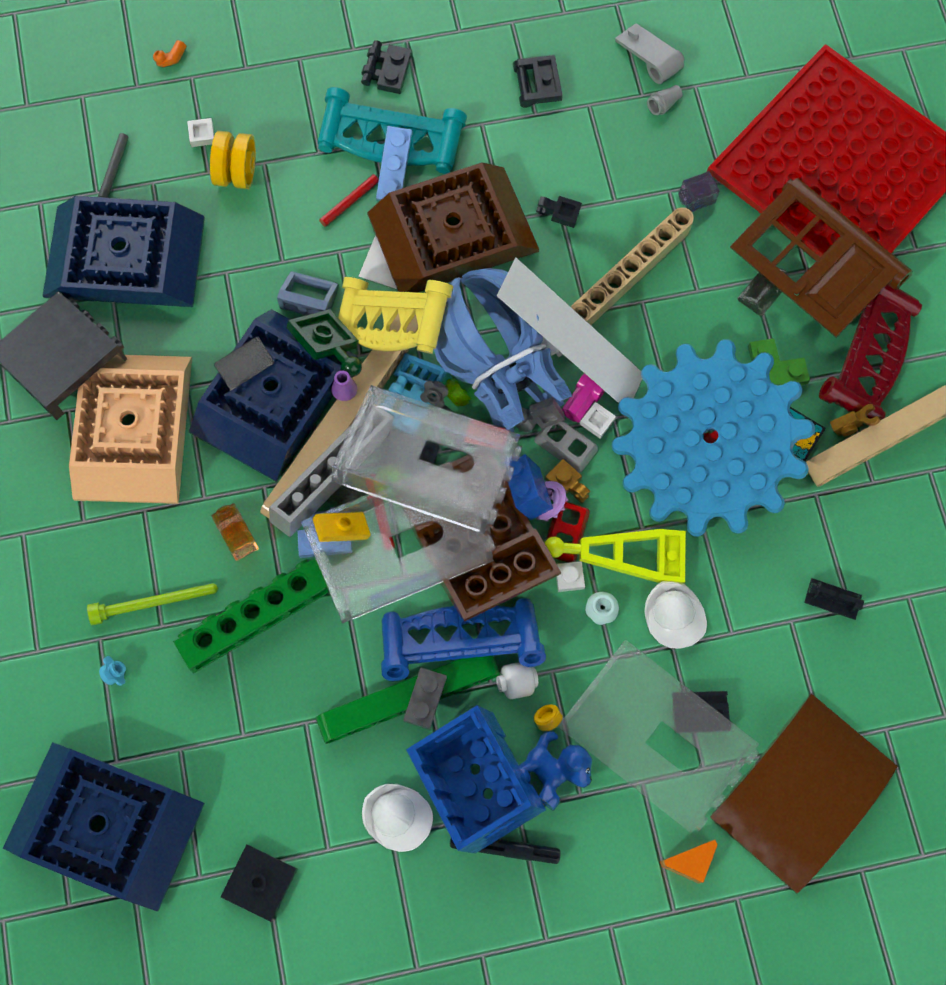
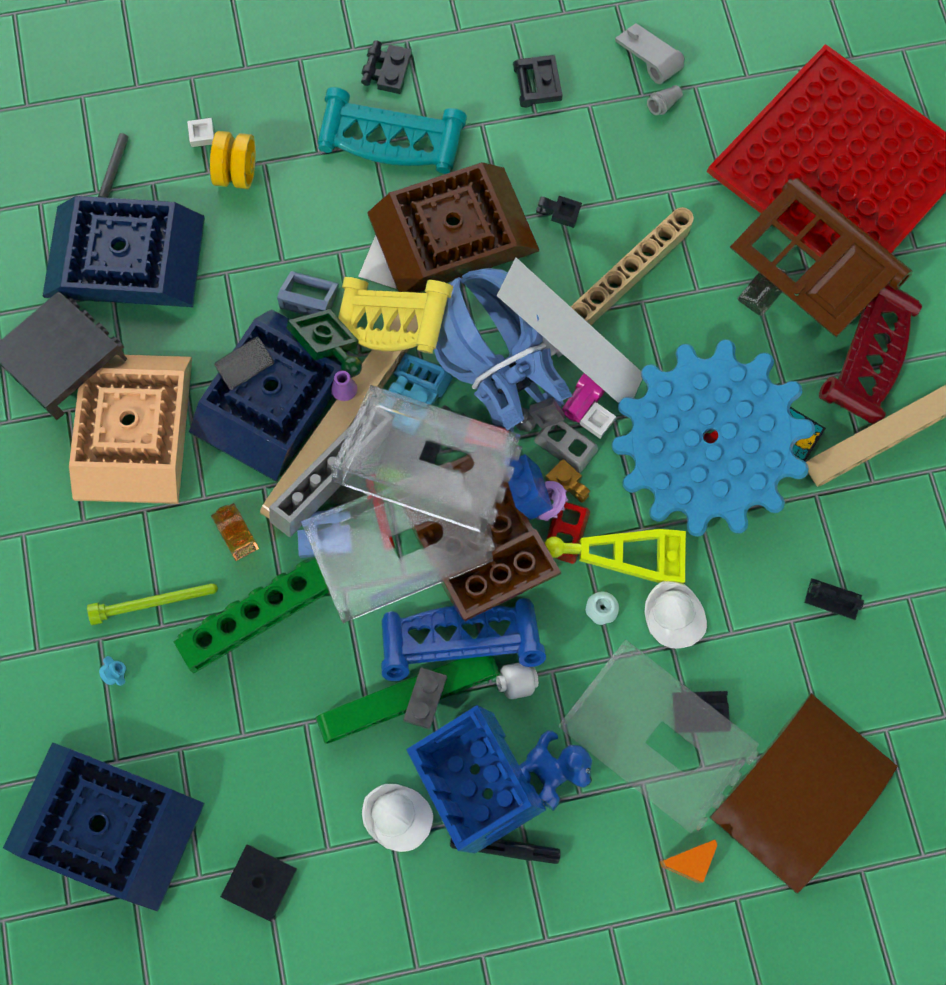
(167, 59): orange arm -> none
(341, 526): yellow plate -> none
(349, 200): red bar -> none
(394, 160): light blue plate -> none
(437, 388): dark grey plate -> none
(456, 393): clear neon green plate -> none
(548, 717): yellow tile -> none
(570, 577): white plate -> none
(698, 192): brick -> none
(784, 370): bright green plate -> none
(850, 422): pearl gold plate -> none

